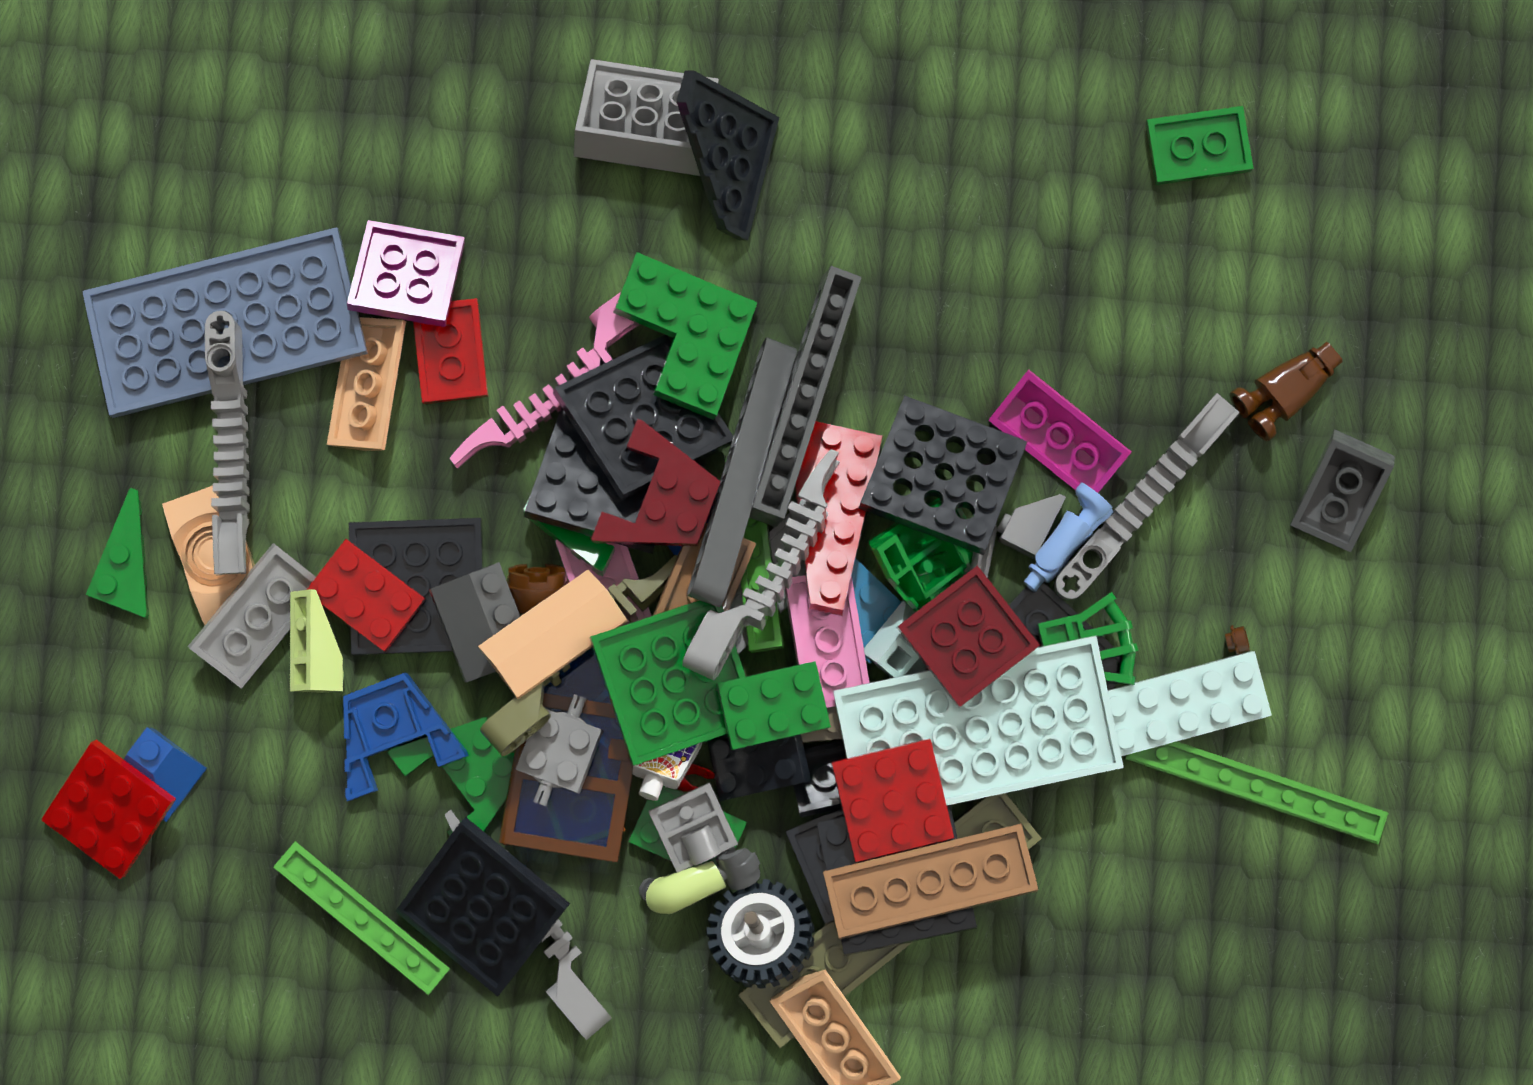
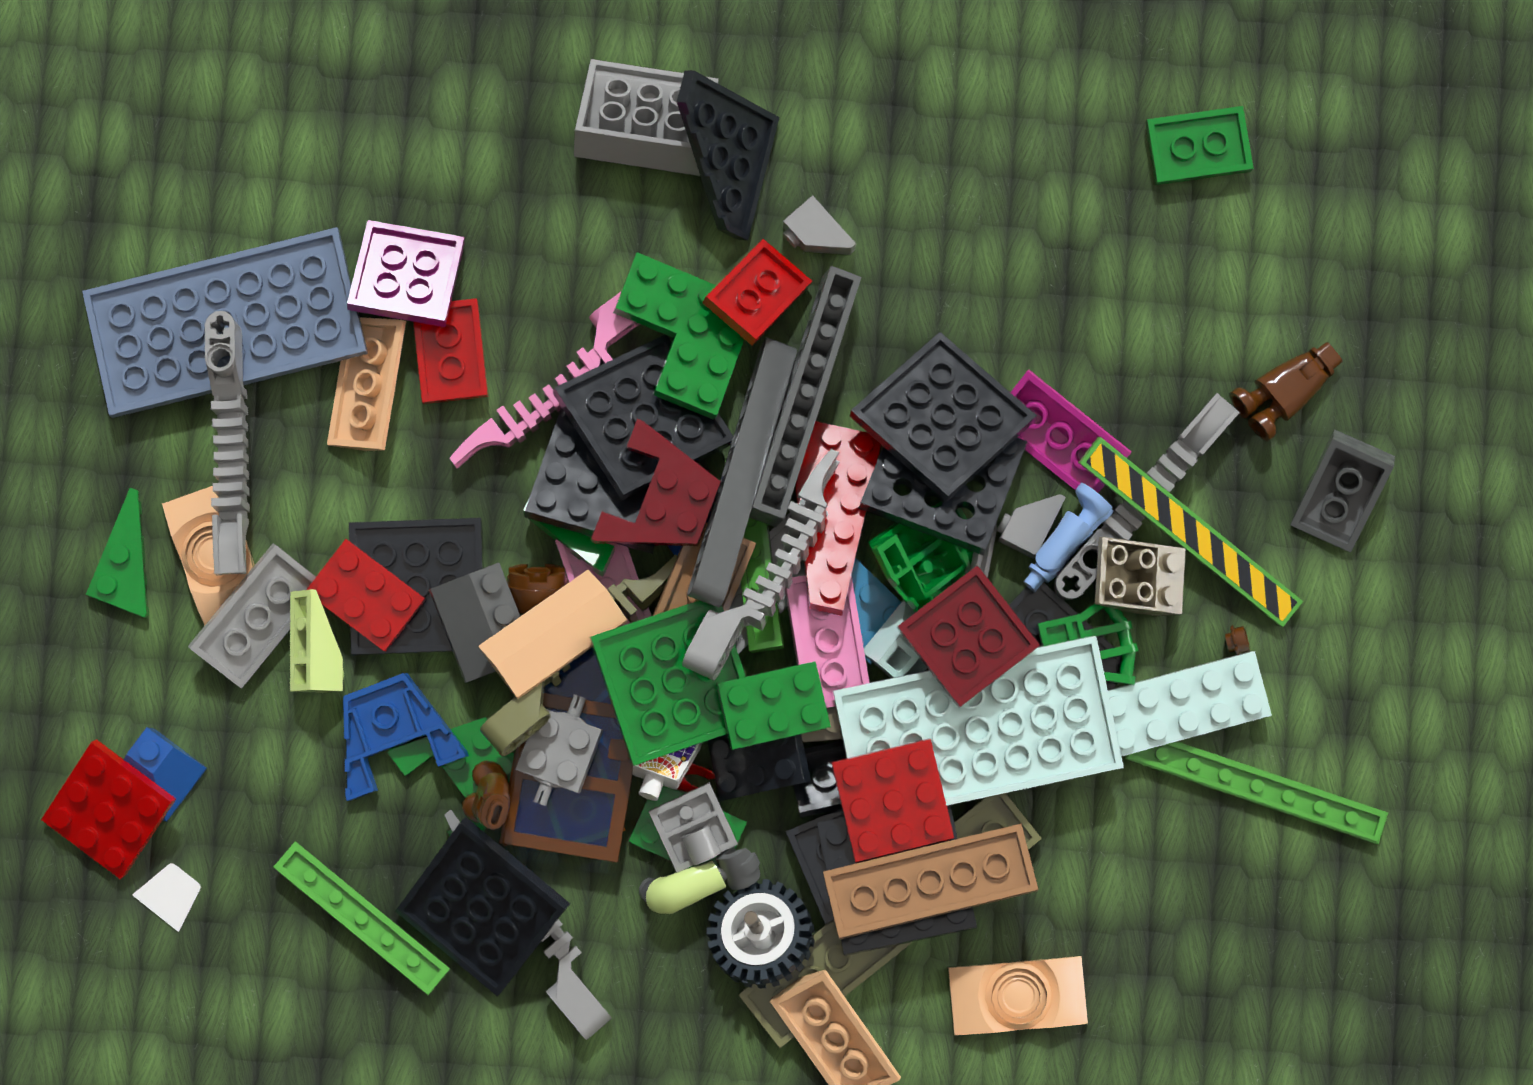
(169, 895): none -> white sticker
(492, 800): none -> reddish brown piece
(757, 292): none -> red plate
(816, 230): none -> light grey slope
(943, 416): none -> black plate
(1017, 995): none -> light nougat slope
(1140, 577): none -> dark tan slope
(1190, 531): none -> tile

